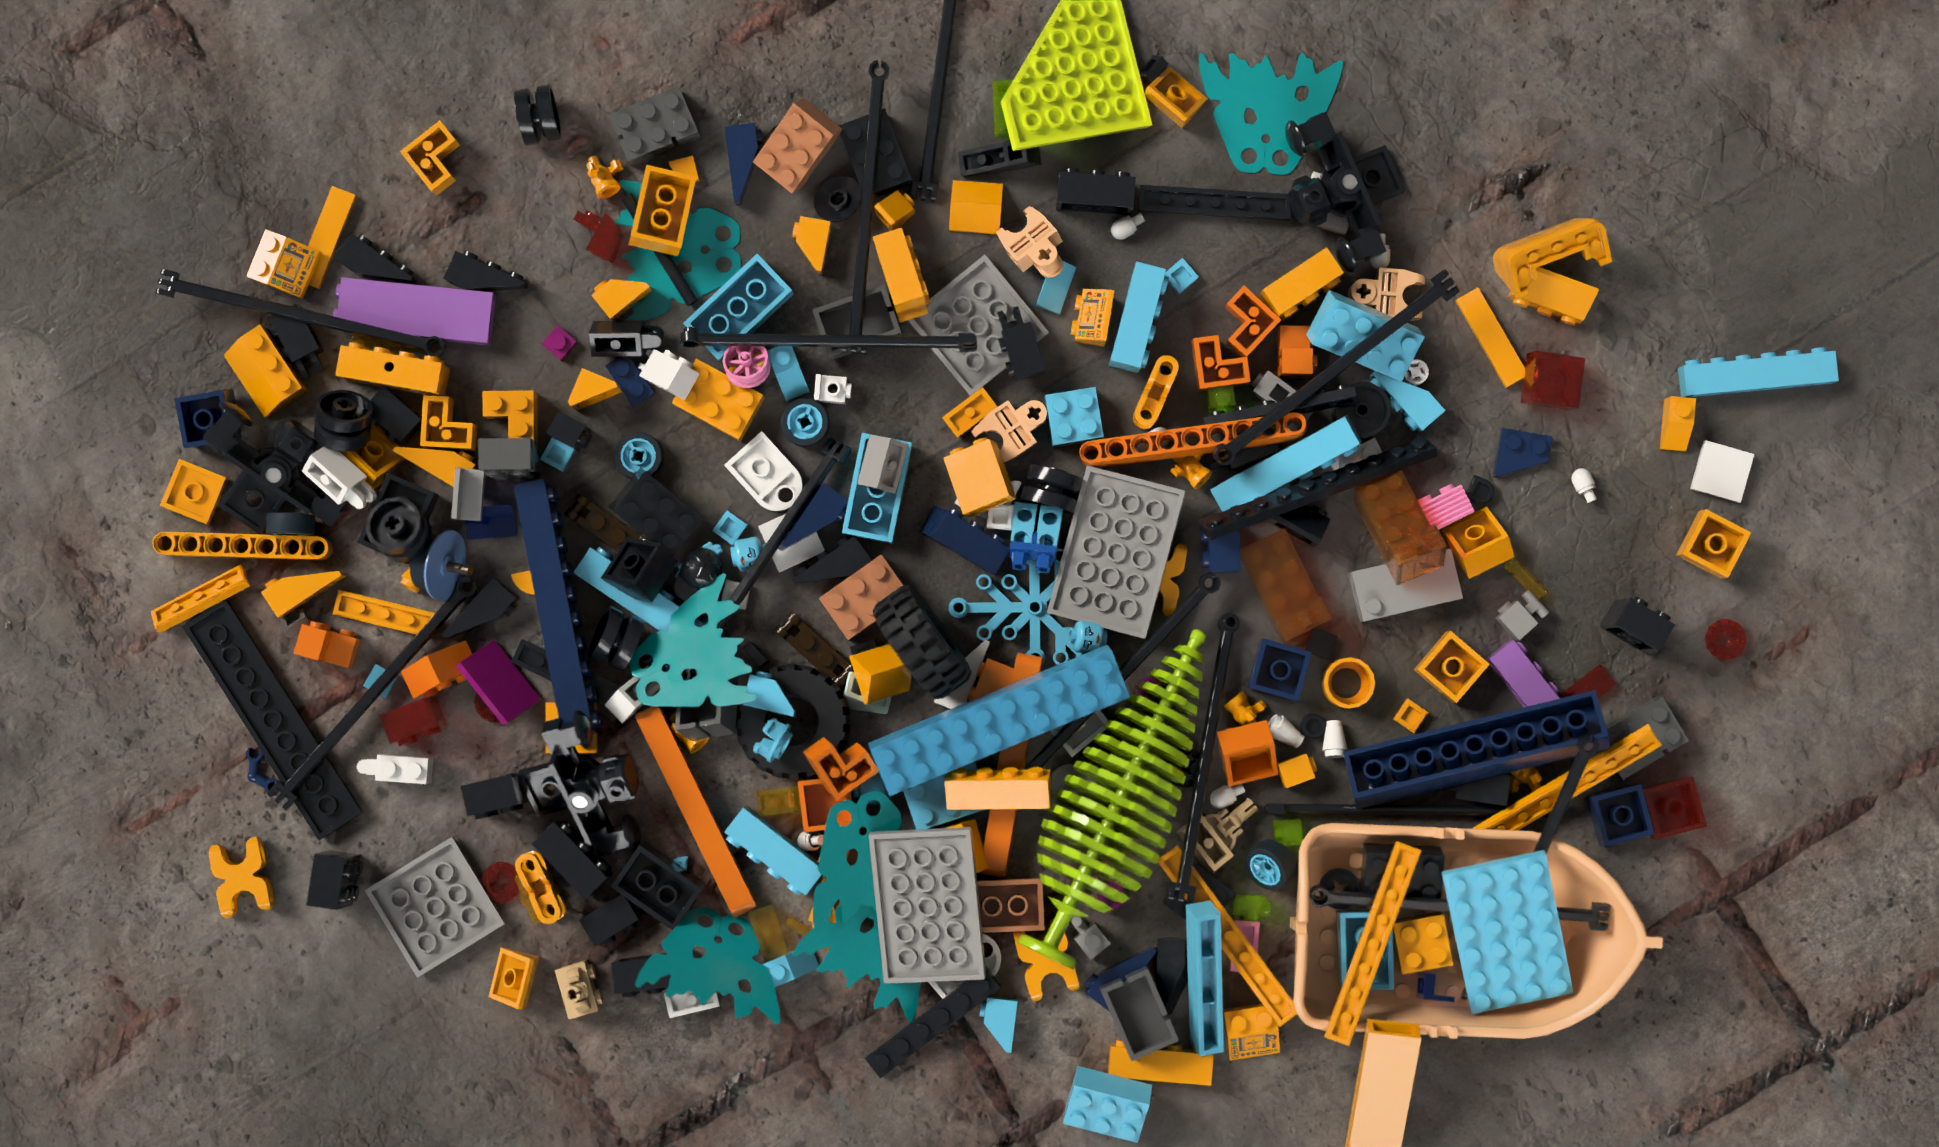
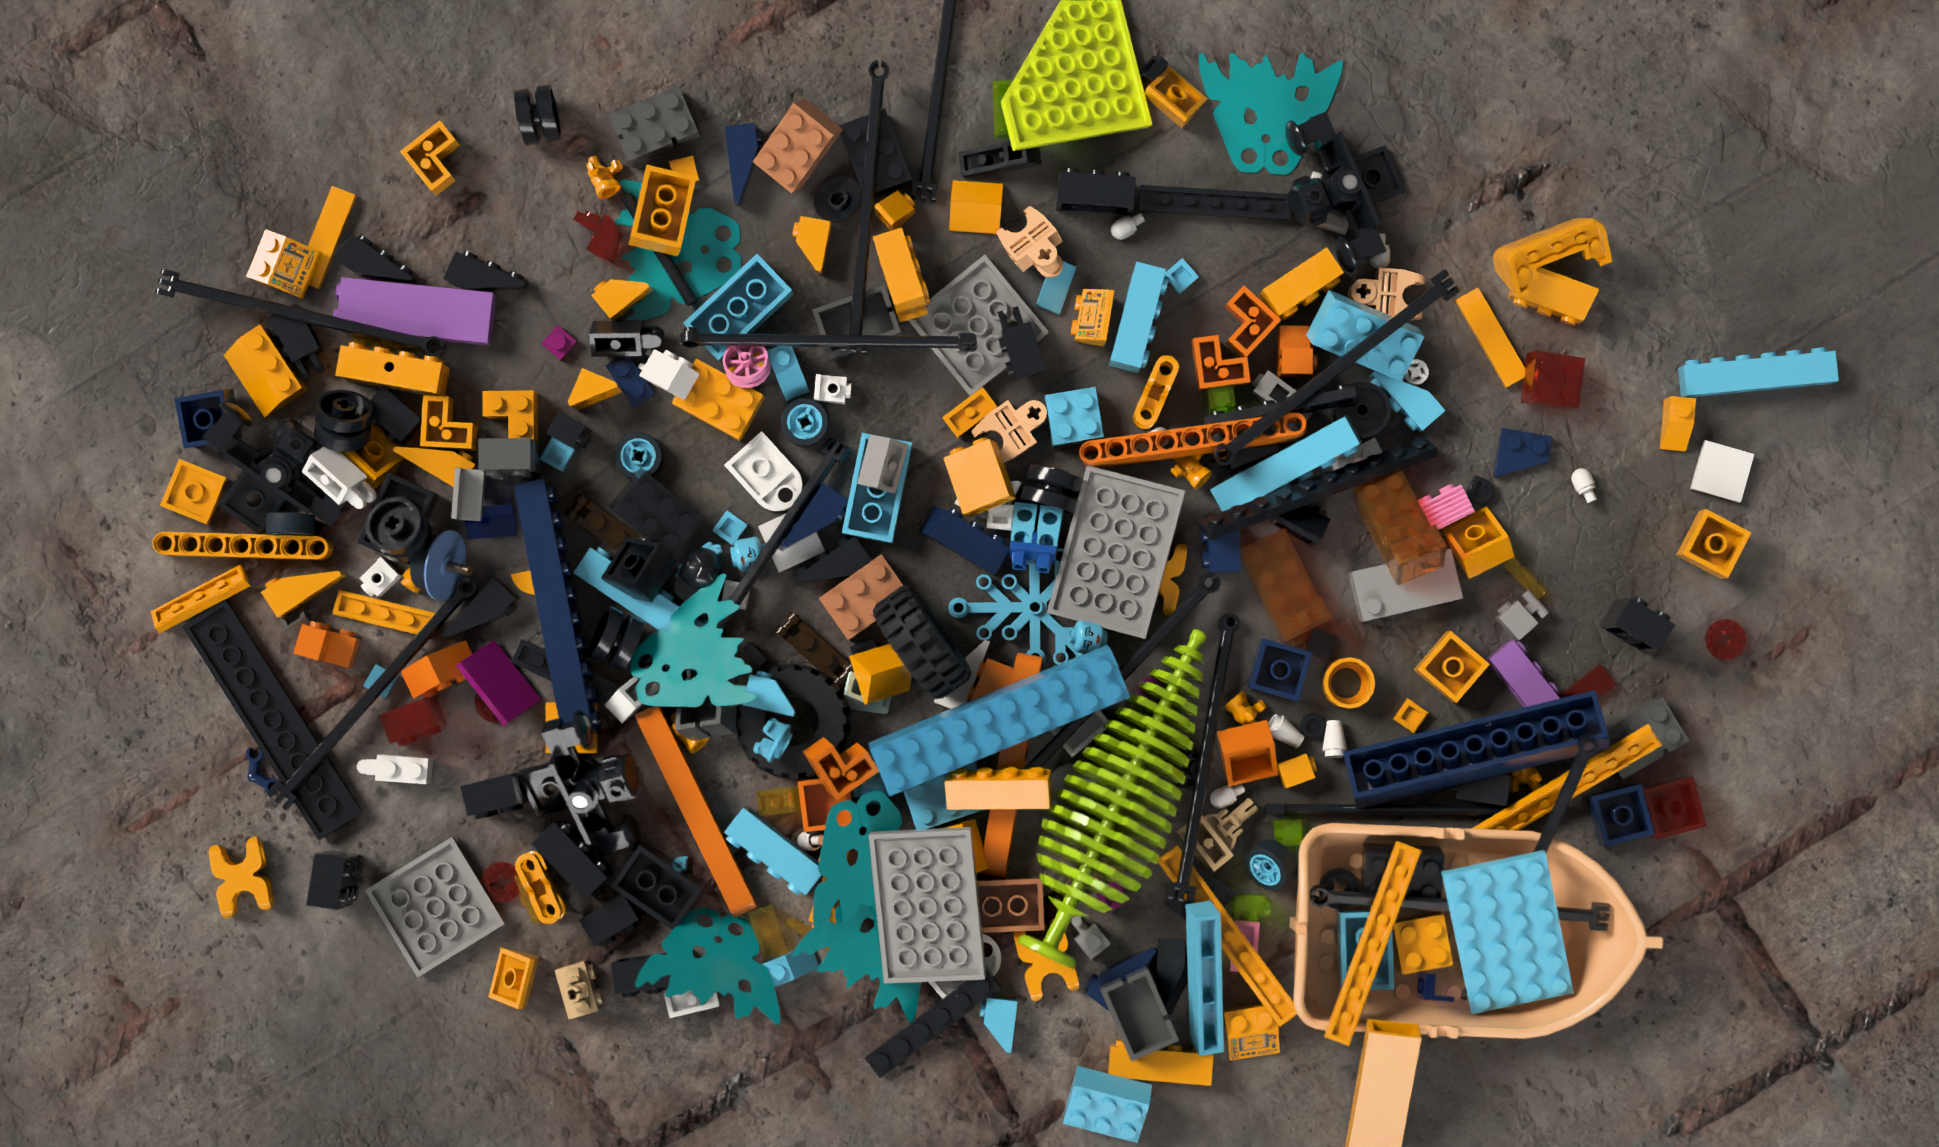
(389, 576): none -> white brick

